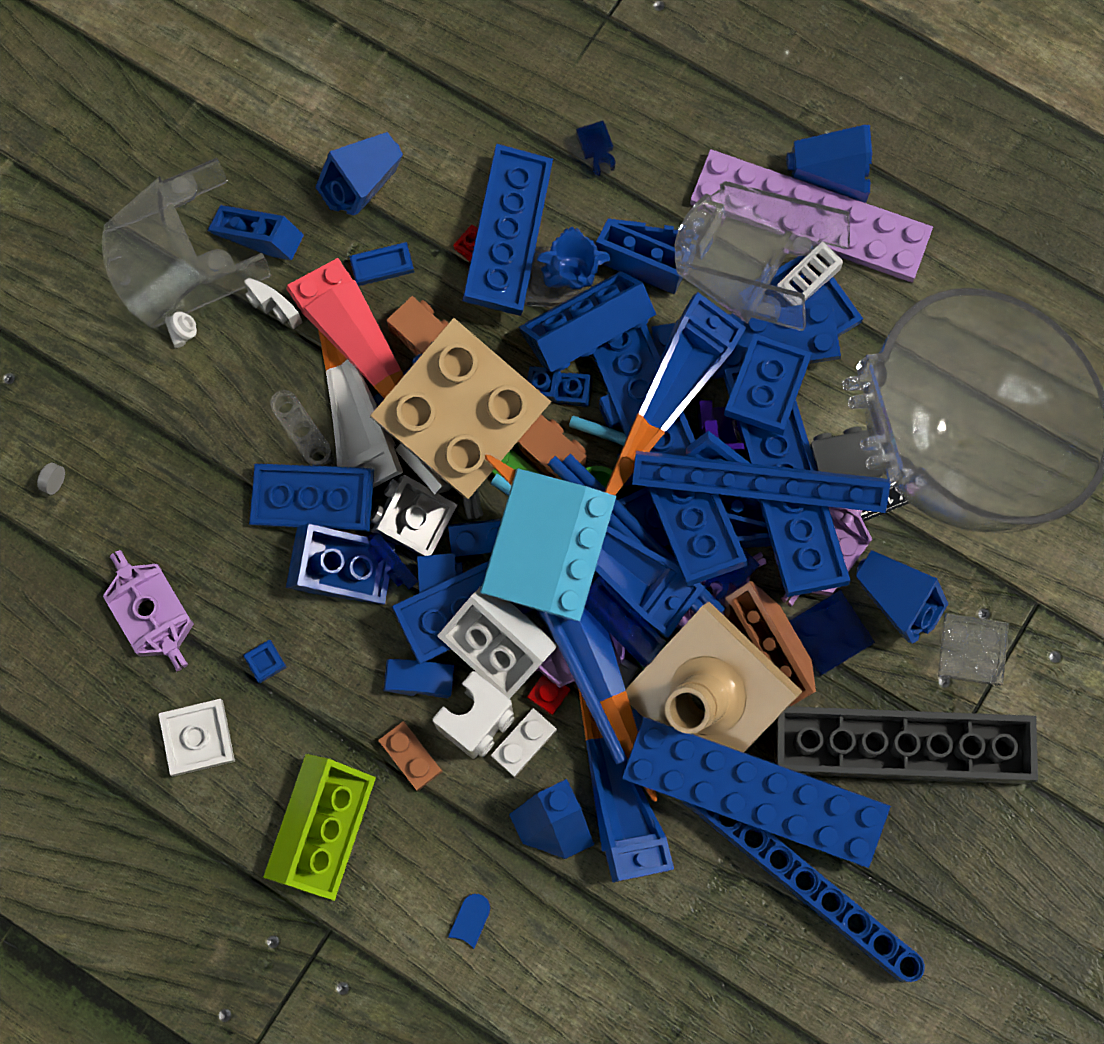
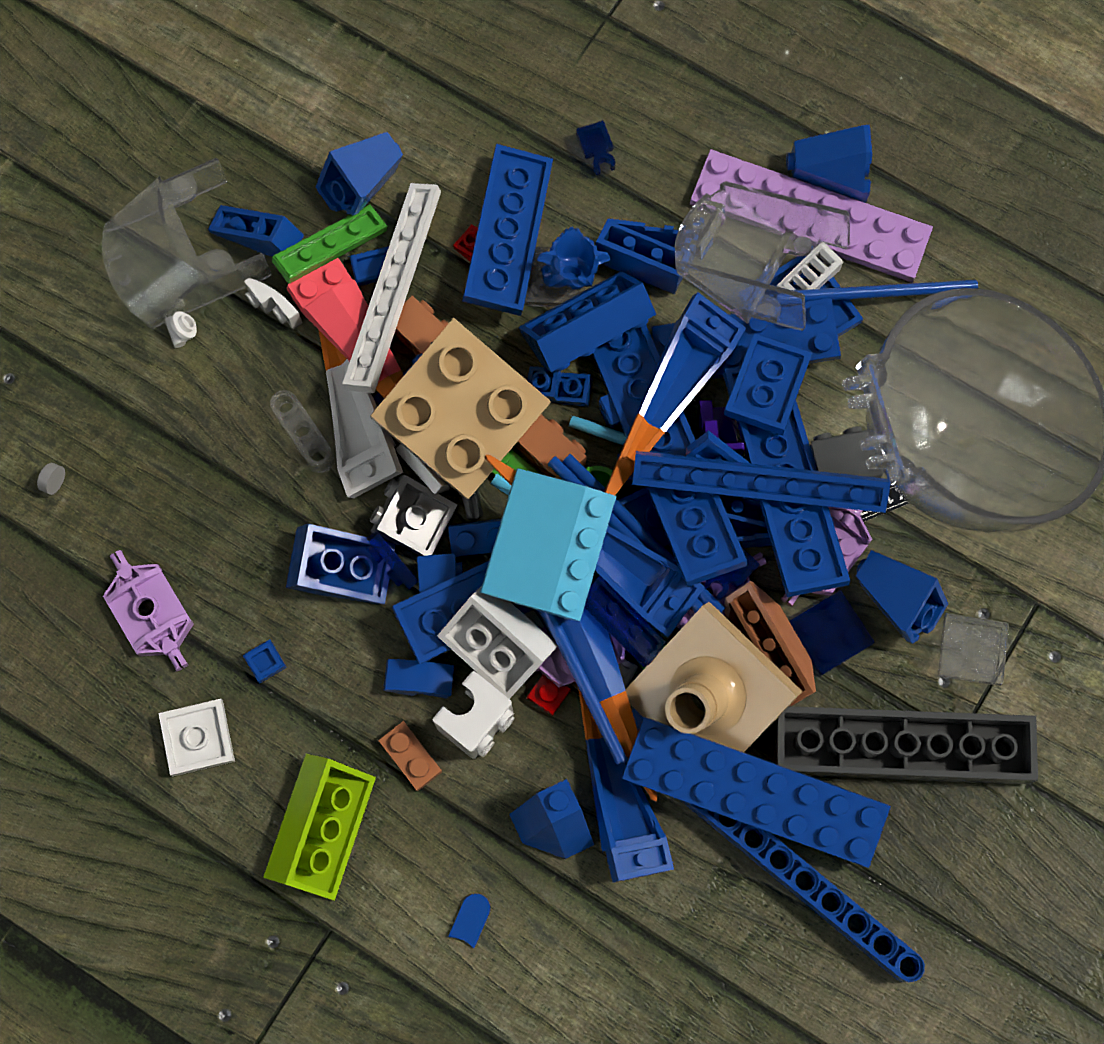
(312, 495): blue tile -> none
(329, 244): none -> bright green tile
(391, 288): none -> white plate
(523, 742): white plate -> none
(886, 290): none -> blue piece

